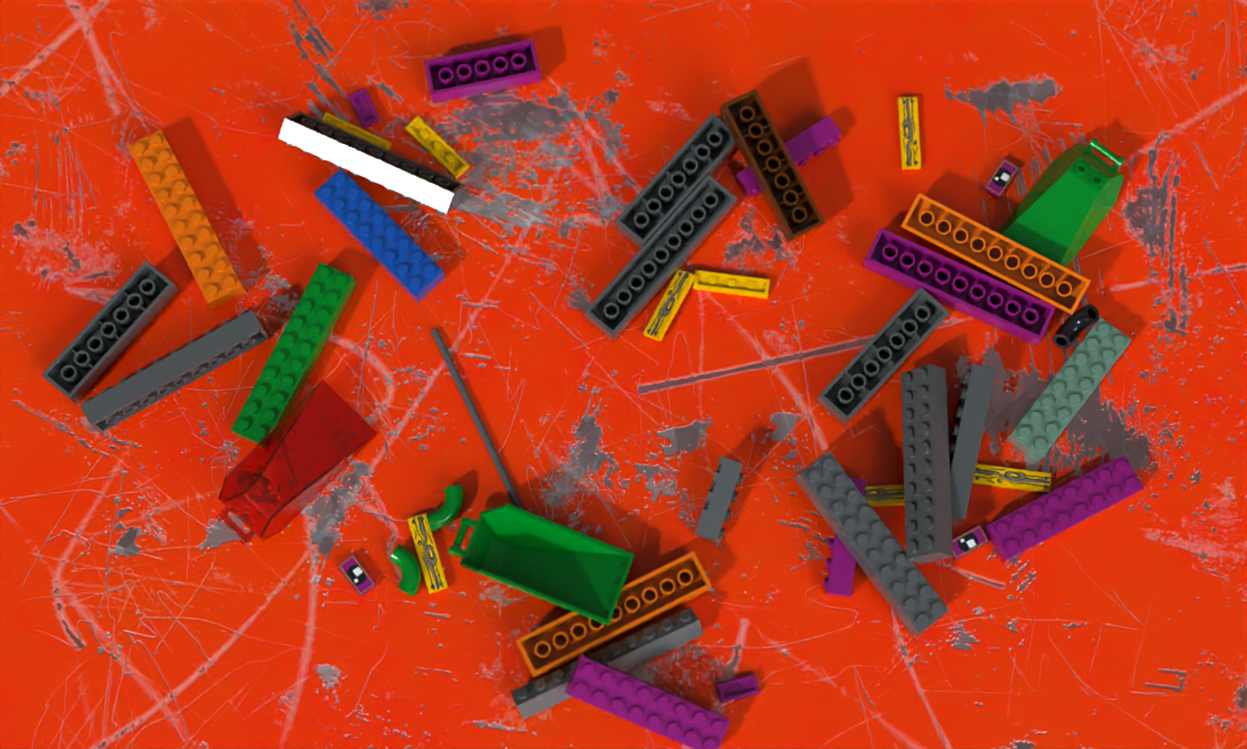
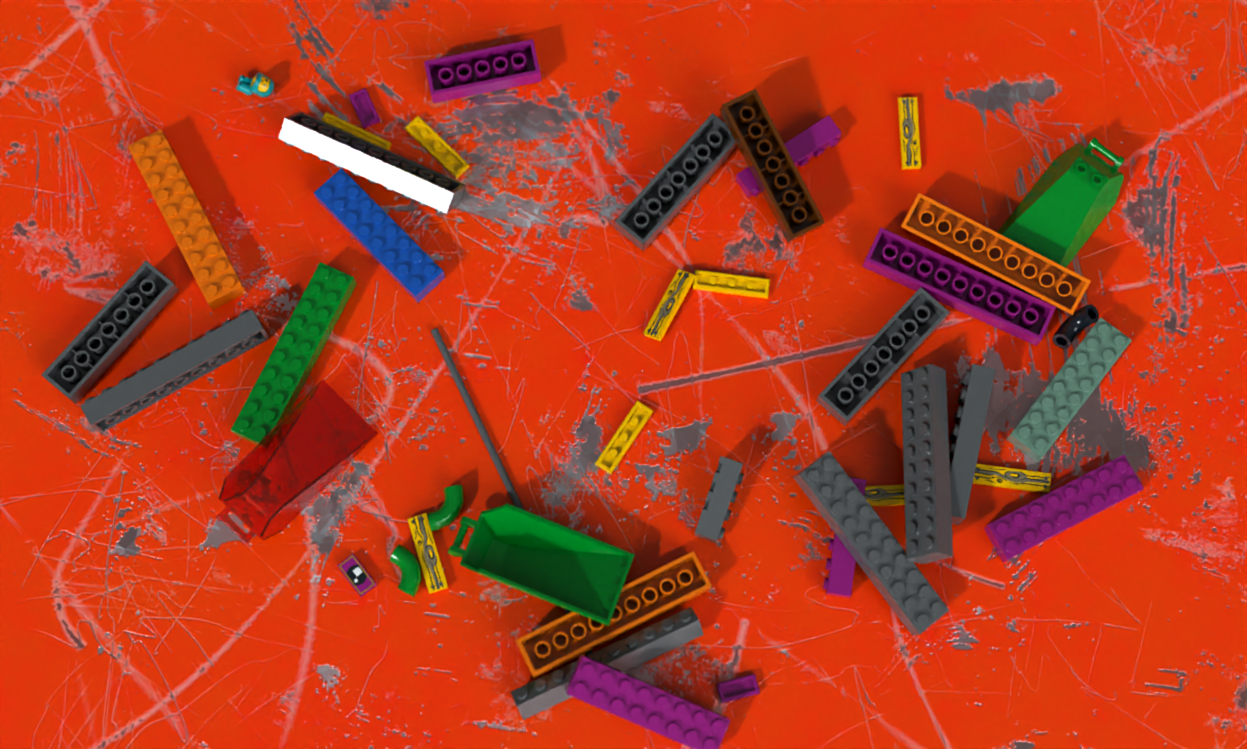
(258, 85): none -> teal piece
(624, 437): none -> yellow tile
(660, 258): dark grey brick -> none
(969, 542): tile -> none
(1001, 178): tile -> none

